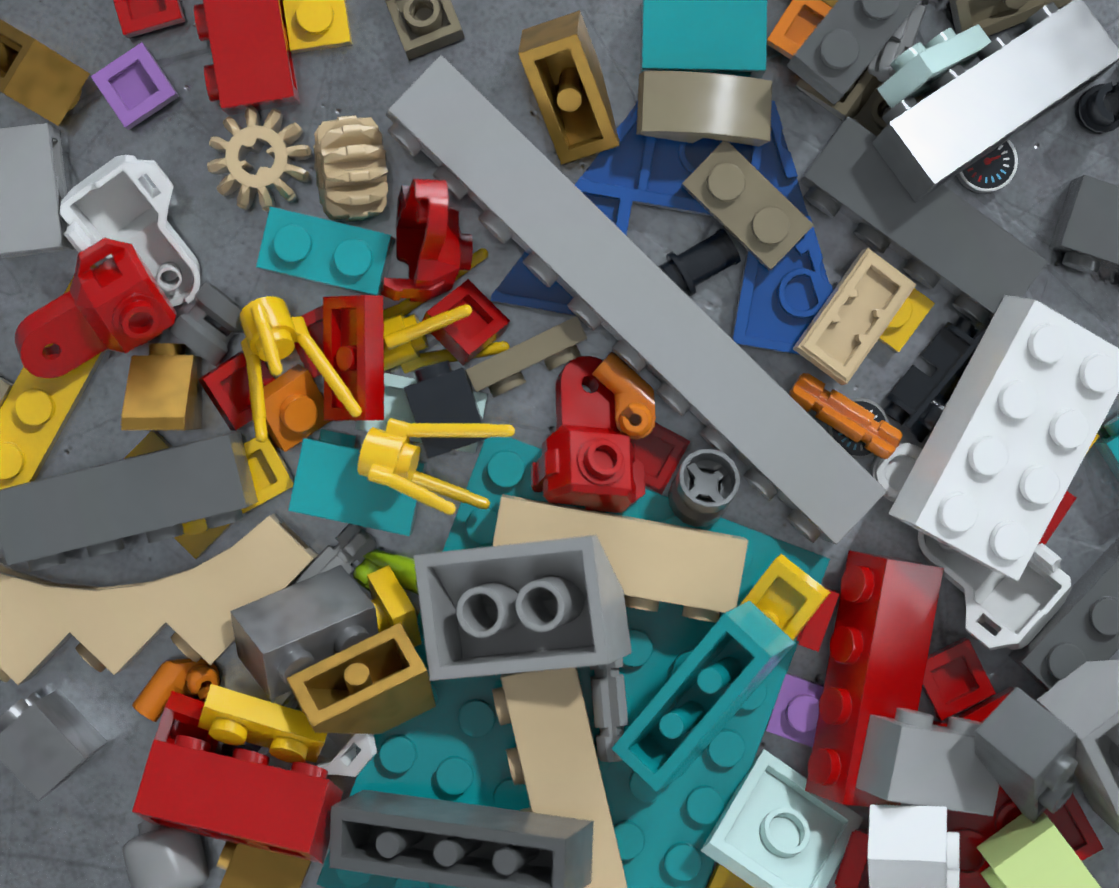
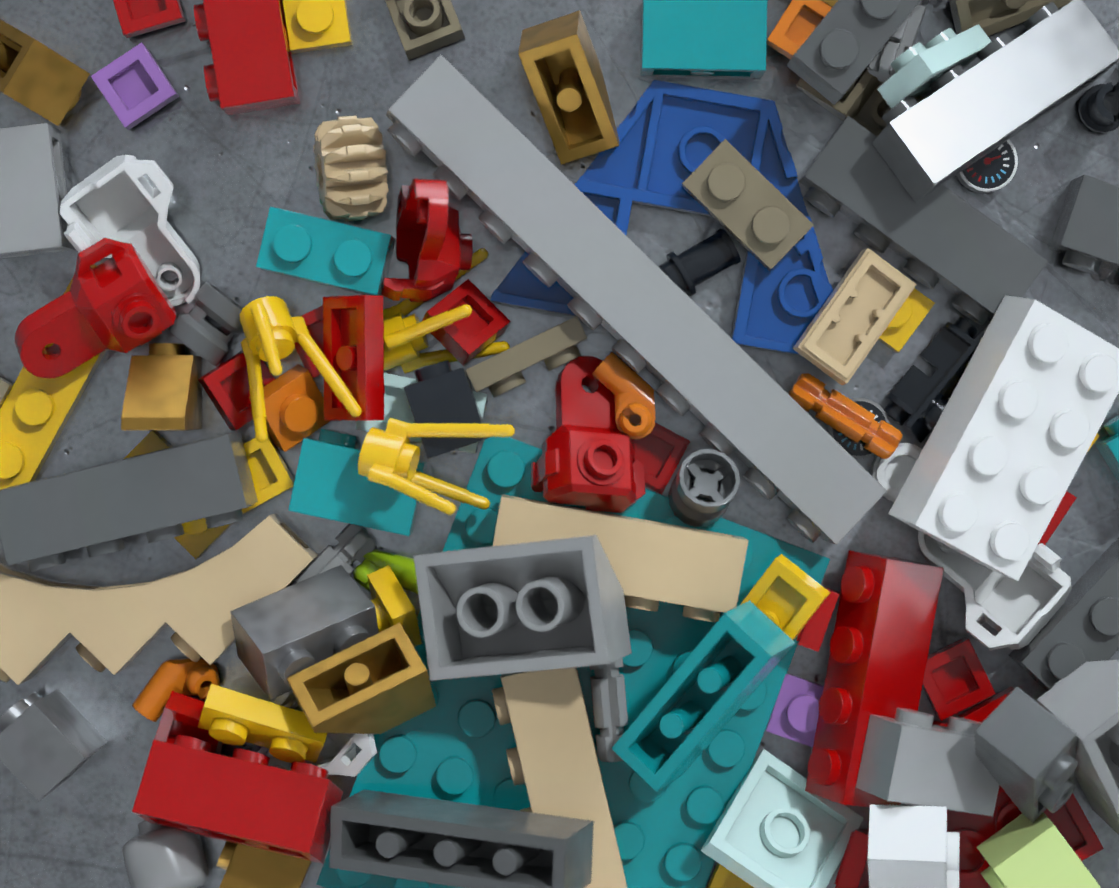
(252, 139): tan gear -> none
(704, 106): dark tan slope -> none

